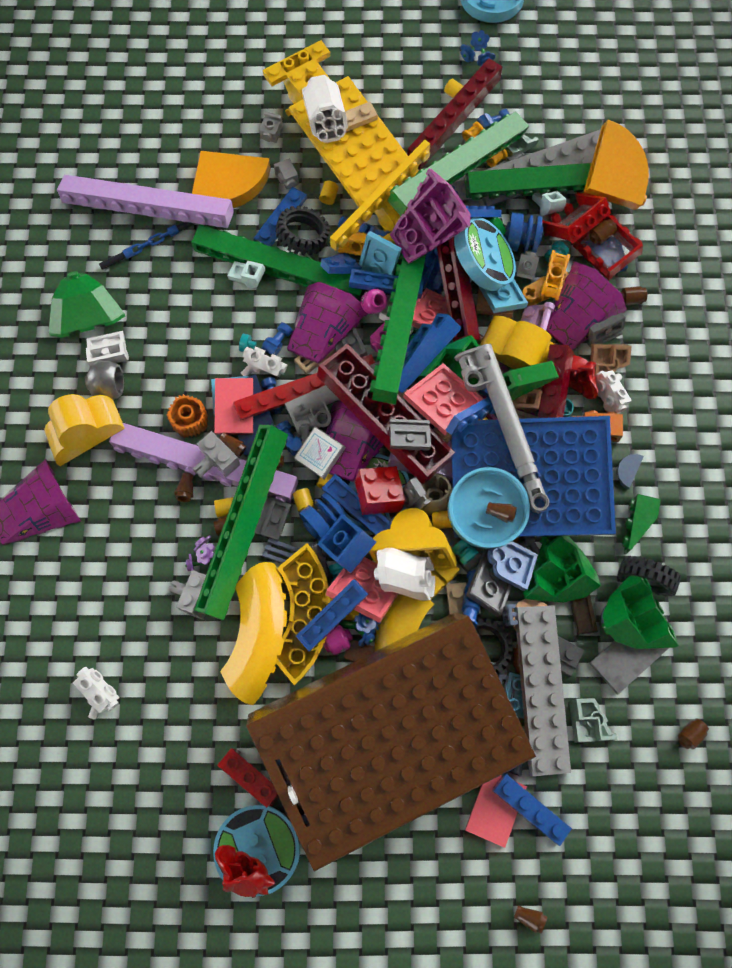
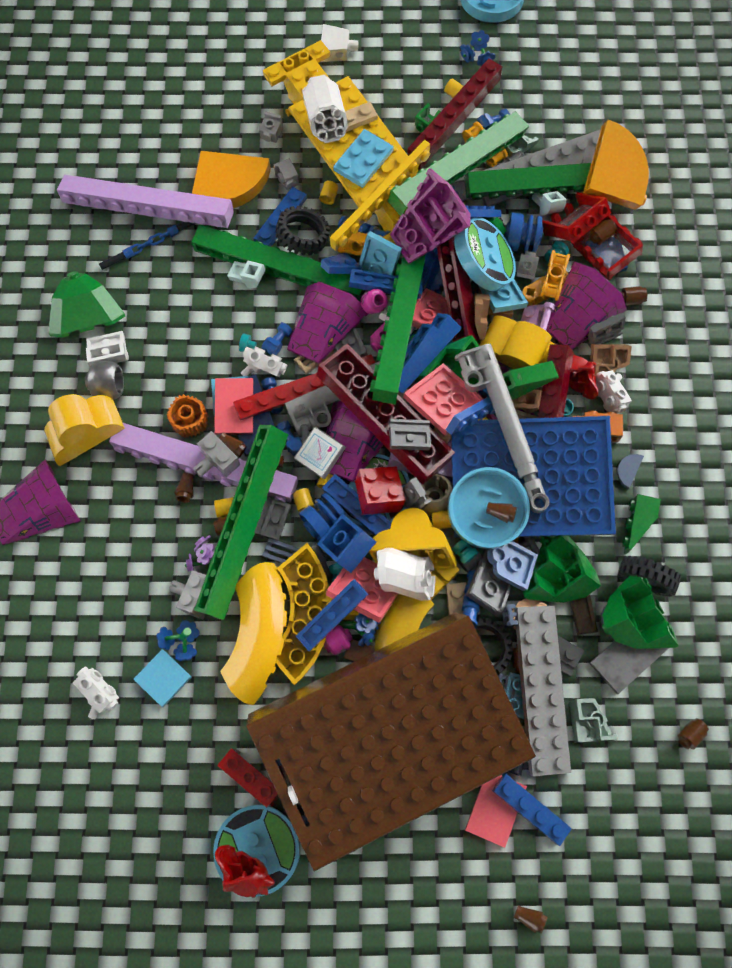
(162, 678): none -> medium azure tile
(186, 632): none -> blue plant
(338, 43): none -> white torso
(363, 158): none -> medium azure plate
(424, 118): none -> green window
(481, 310): none -> medium nougat slope

